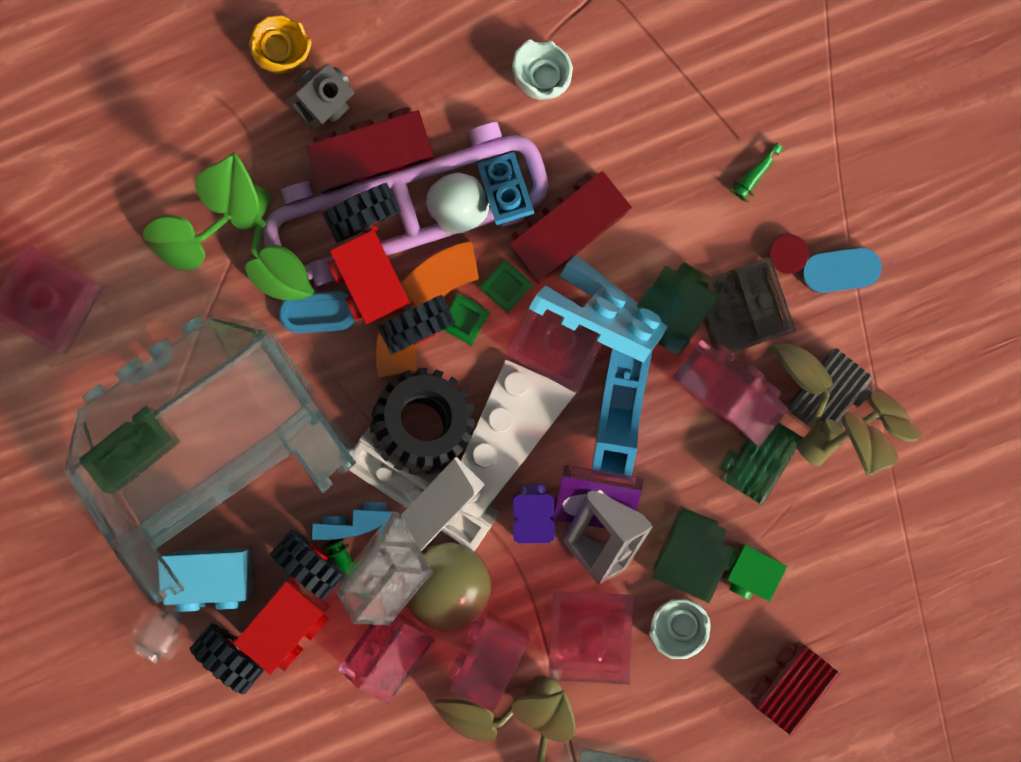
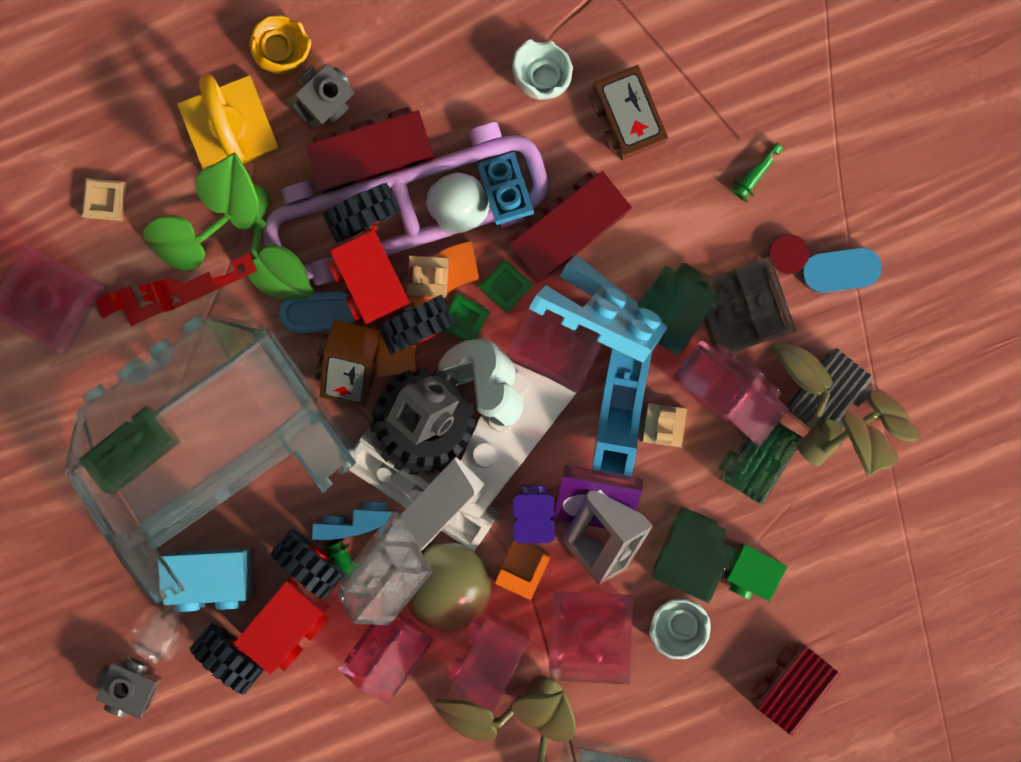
(104, 200): none -> tan tile
(140, 683): none -> dark grey brick
(161, 290): none -> red piece
(228, 121): none -> yellow tile
(347, 362): none -> reddish brown brick
(423, 410): none -> dark grey brick
(427, 276): none -> tan tile
(492, 378): none -> light aqua animal
(522, 569): none -> orange panel
(628, 113): none -> brick
(664, 425): none -> tan tile

